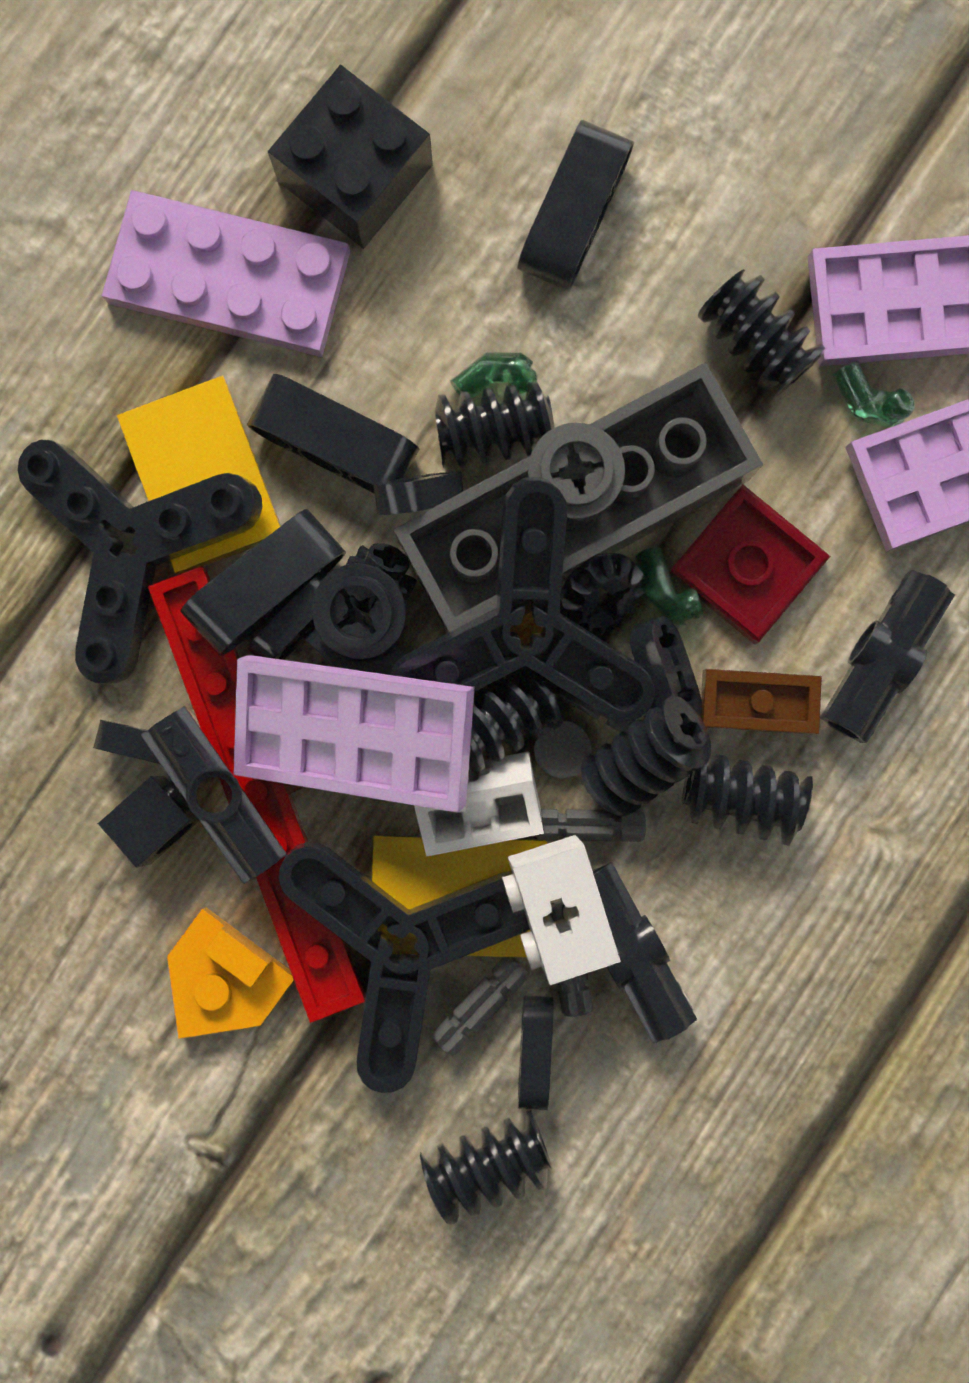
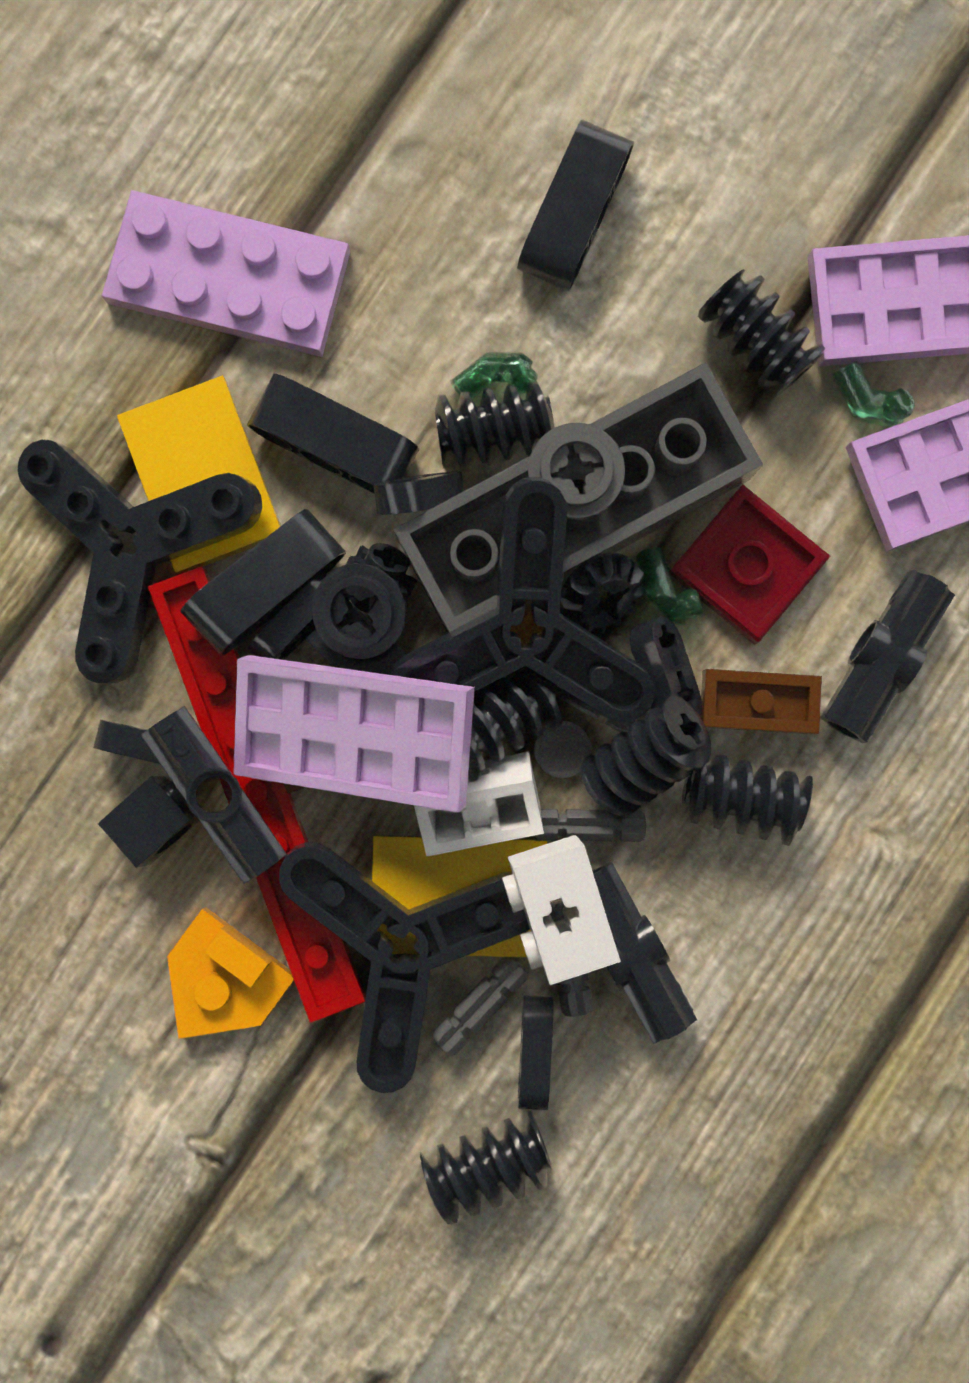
(351, 156): black brick -> none

